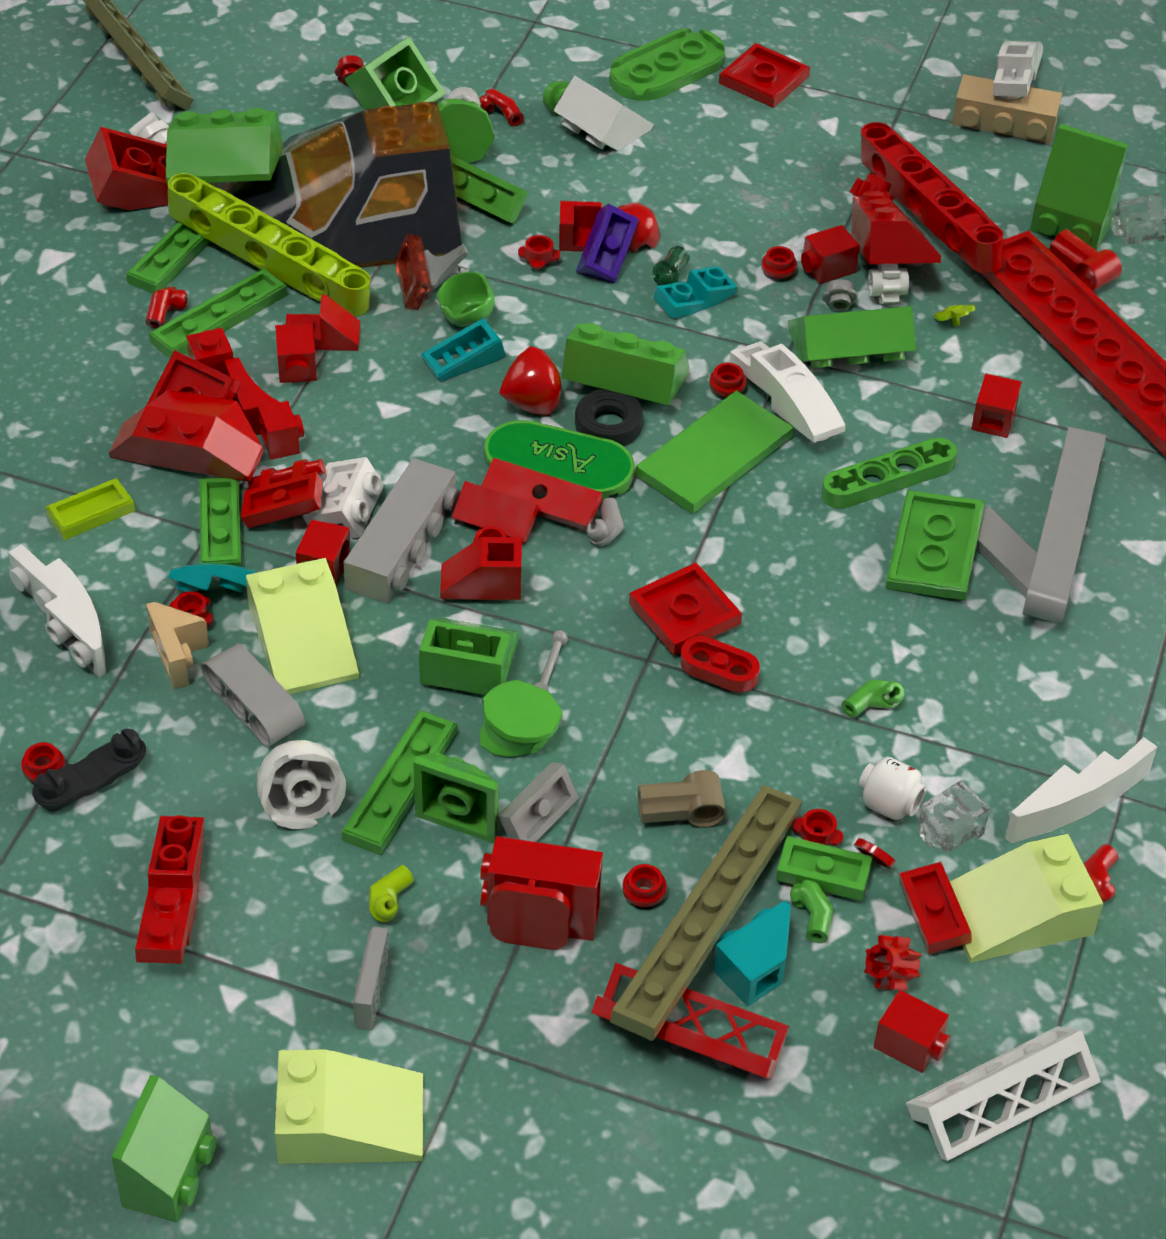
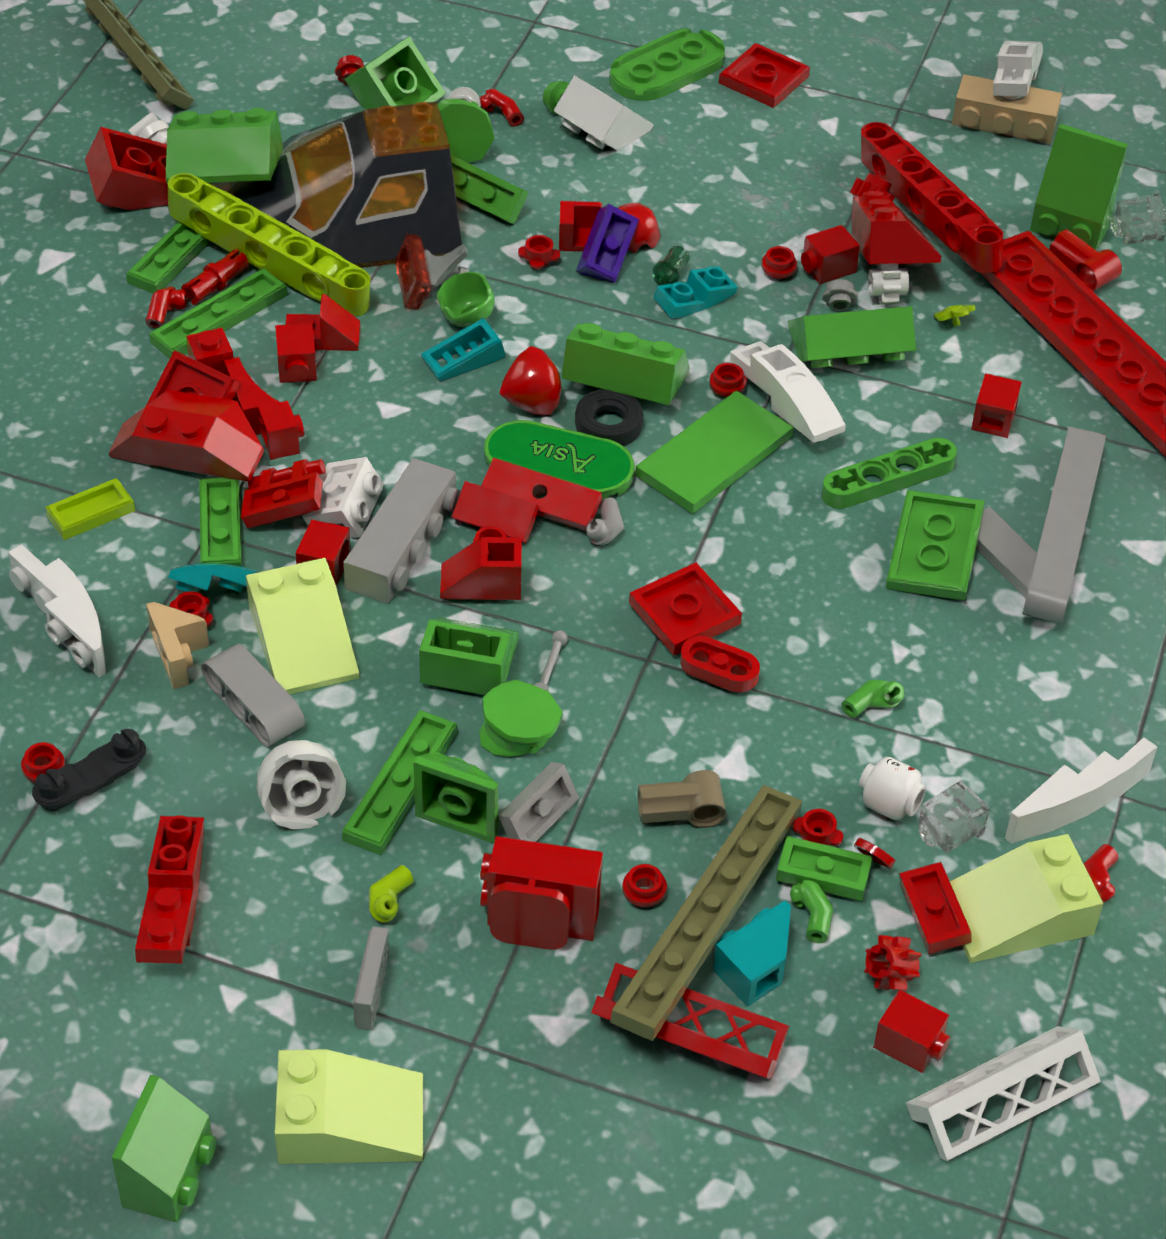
(215, 276): none -> red pin

